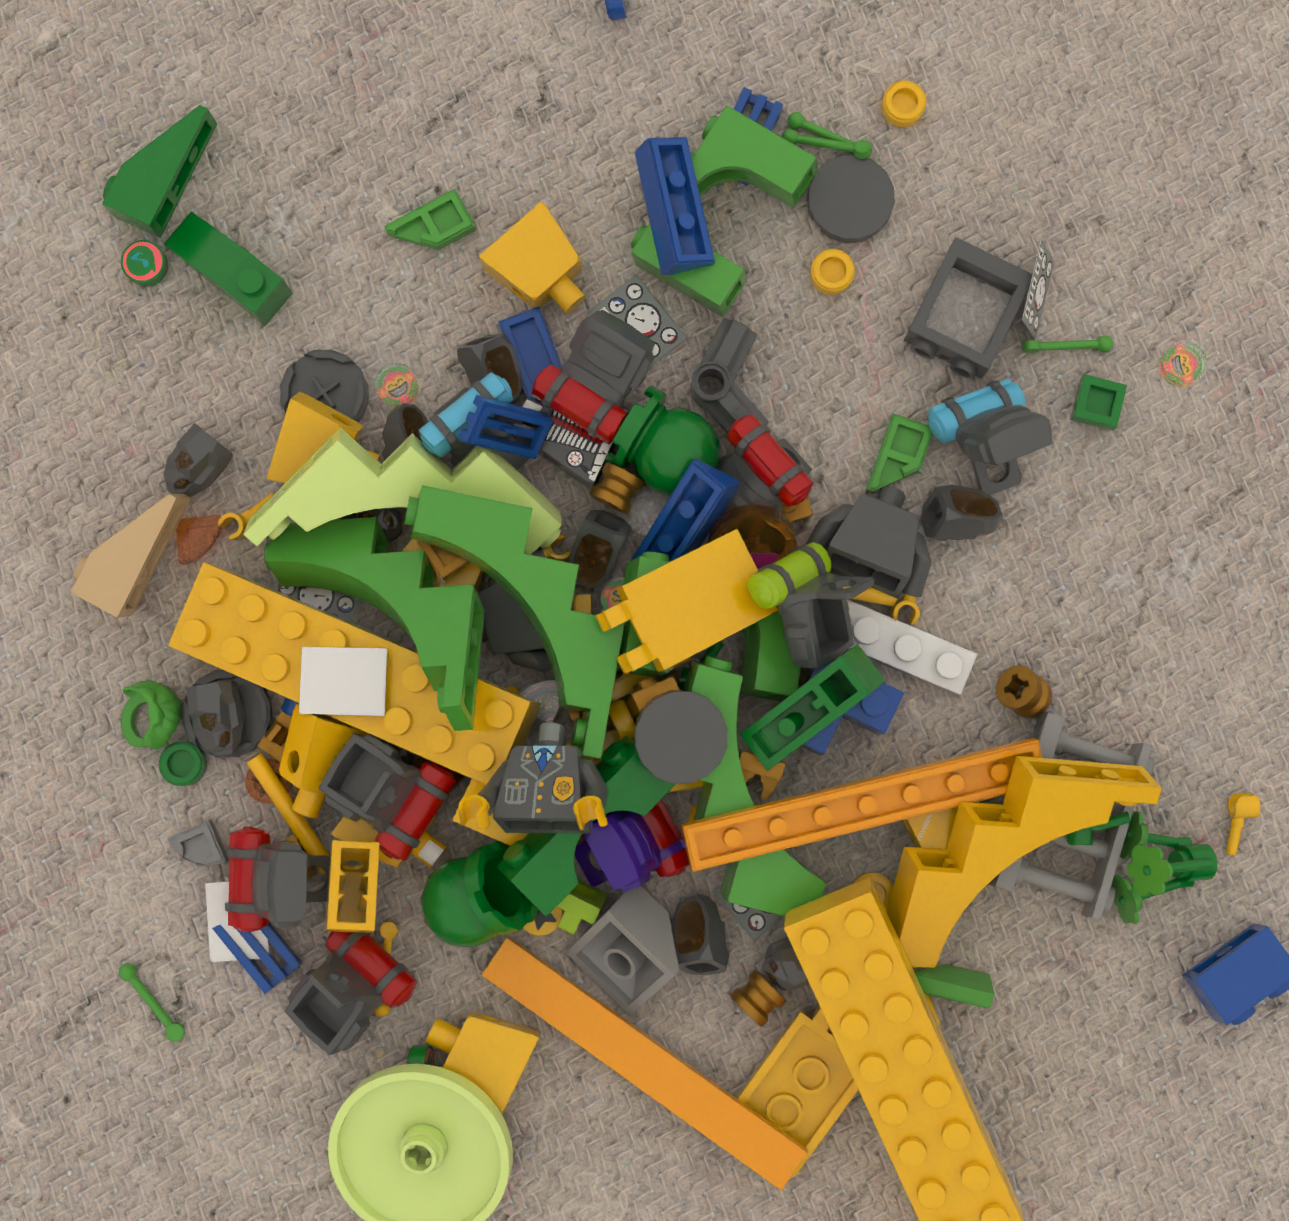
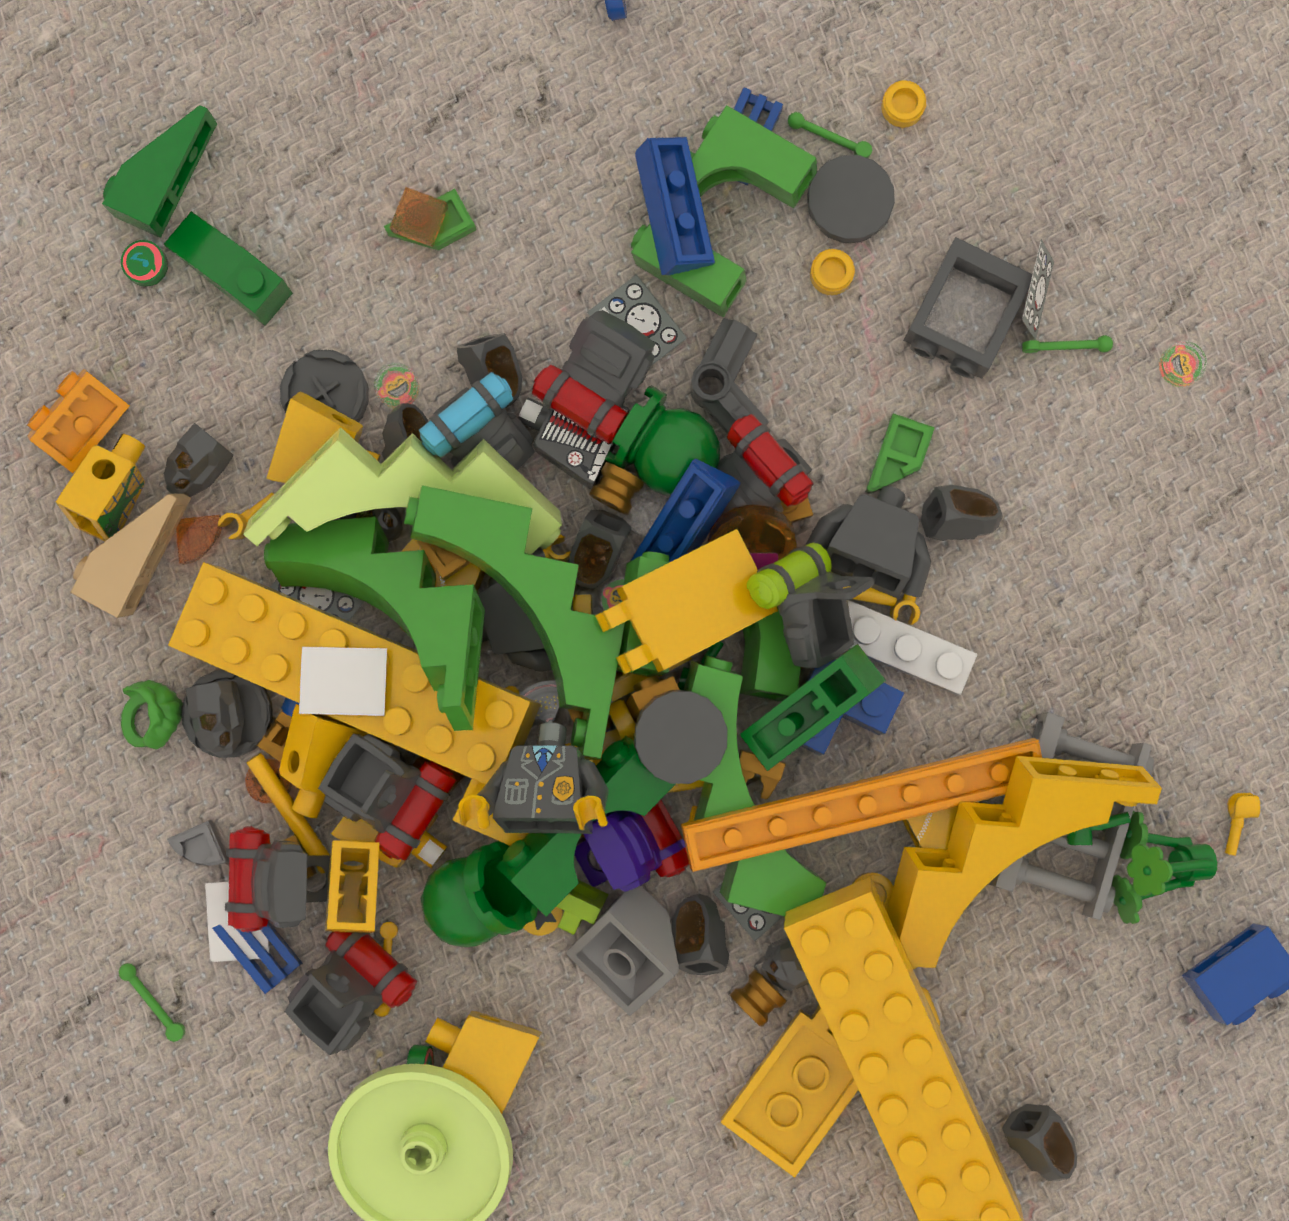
(76, 419): none -> light orange bracket
(104, 489): none -> yellow torso
(182, 763): green tile -> none
(419, 216): none -> clear orange plate
(481, 419): blue tile -> none
(531, 345): blue tile -> none
(536, 261): yellow torso -> none
(645, 1063): light orange tile -> none
(860, 149): bright green hinge -> none
(957, 984): bright green tile -> none
(991, 430): dark grey piece -> none
(1033, 699): pearl gold wheel -> none
(1042, 1141): none -> dark grey rock
(1098, 402): green plate -> none

